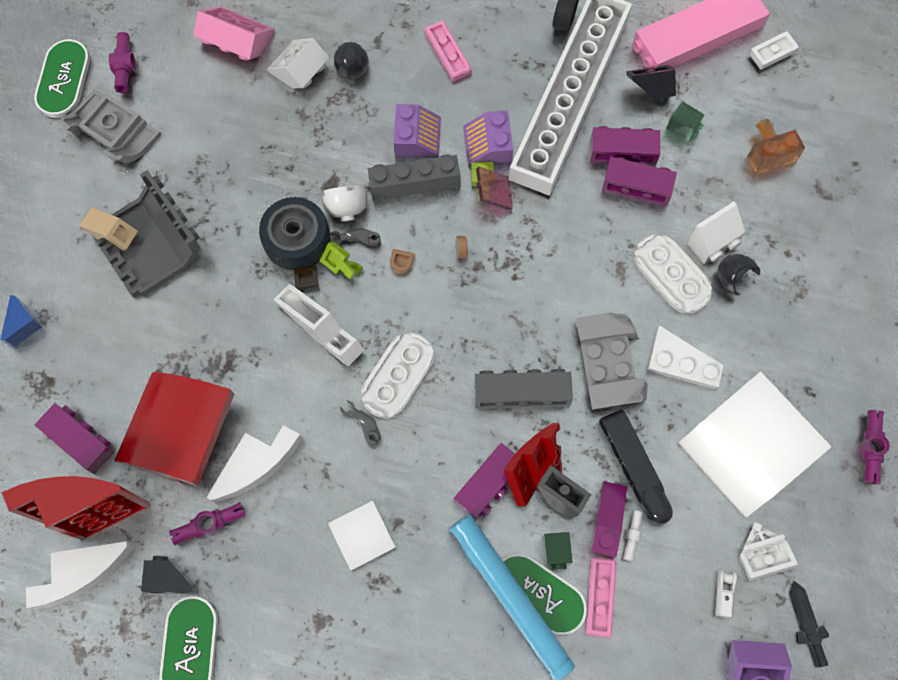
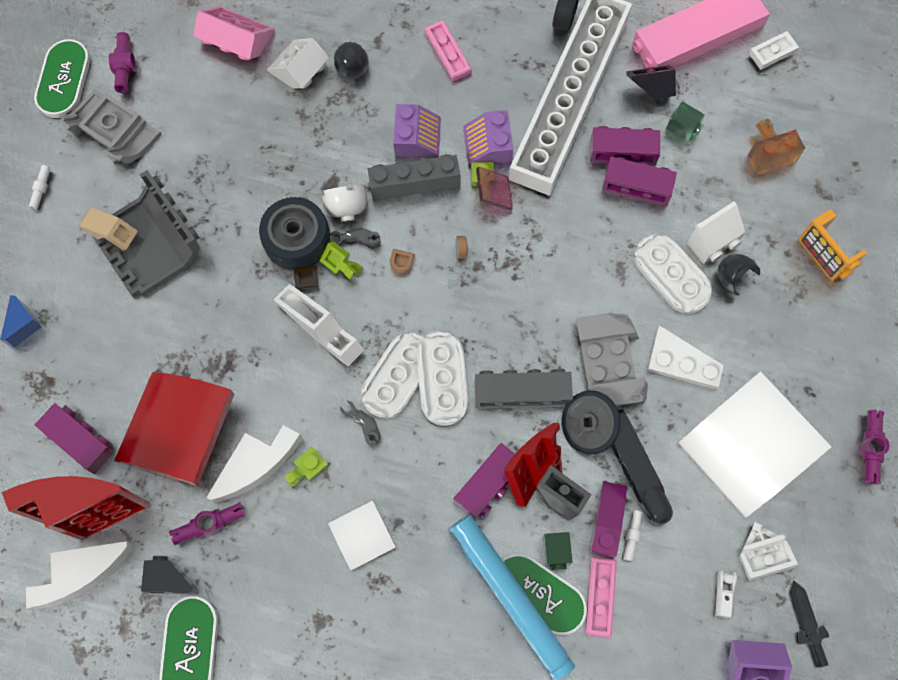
(39, 187): none -> white bar
(308, 465): none -> lime plate
(442, 378): none -> white tile
(604, 419): none -> dark grey wheel
(825, 249): none -> panel

